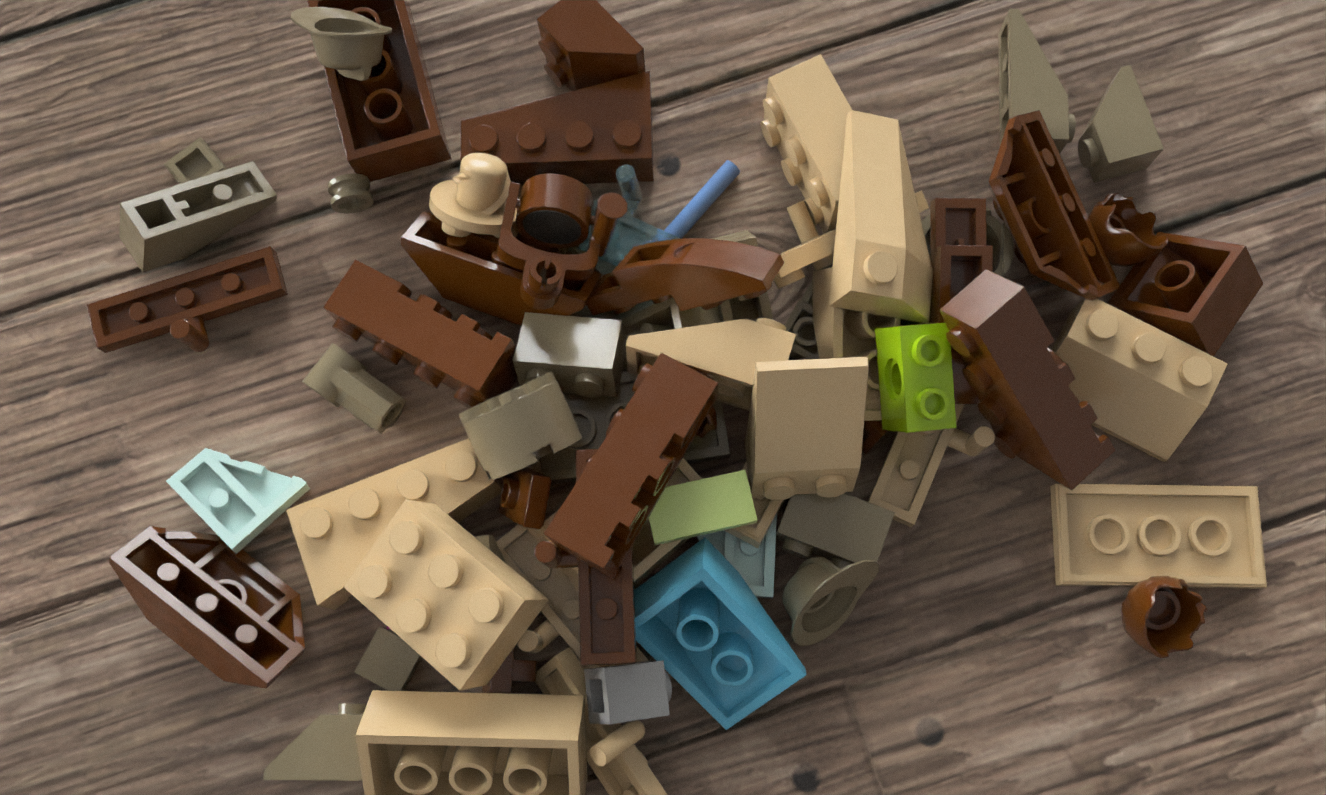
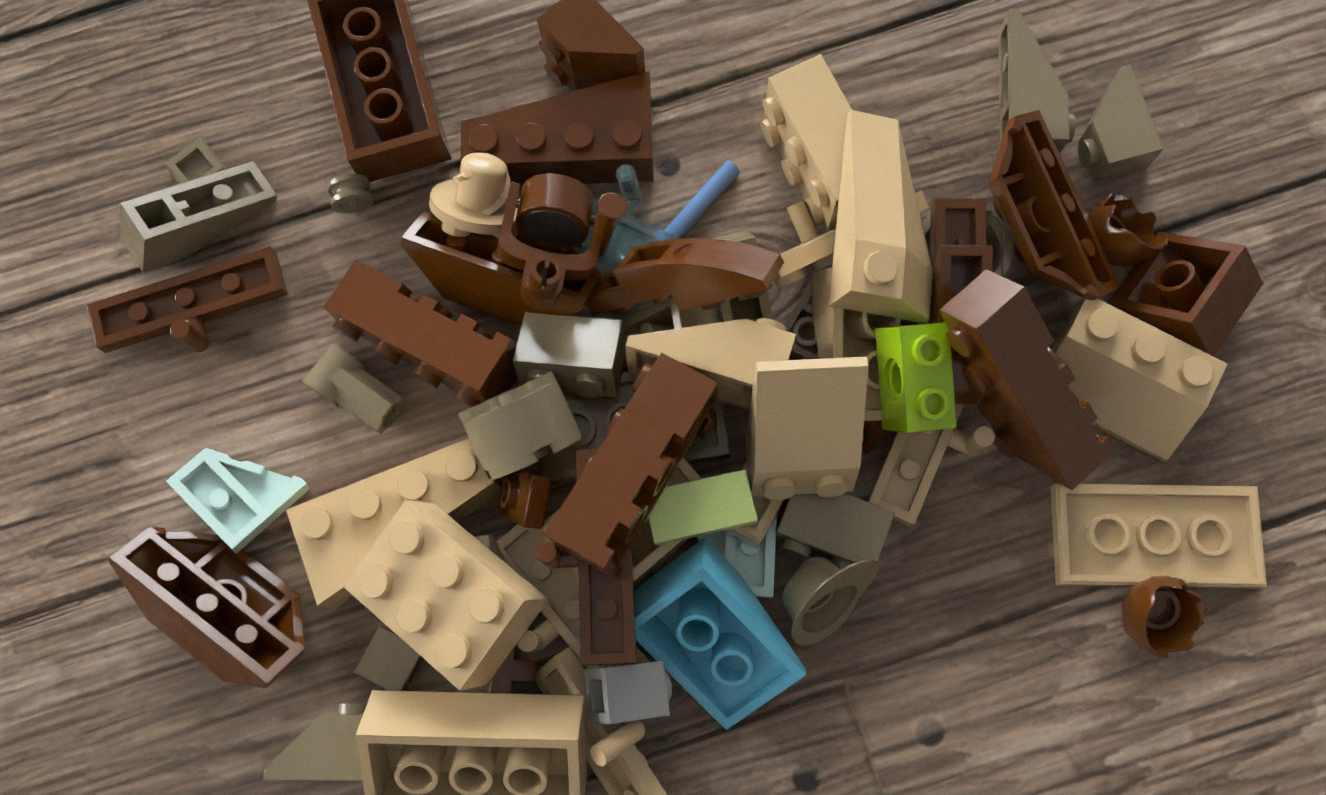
(343, 39): dark tan piece -> none

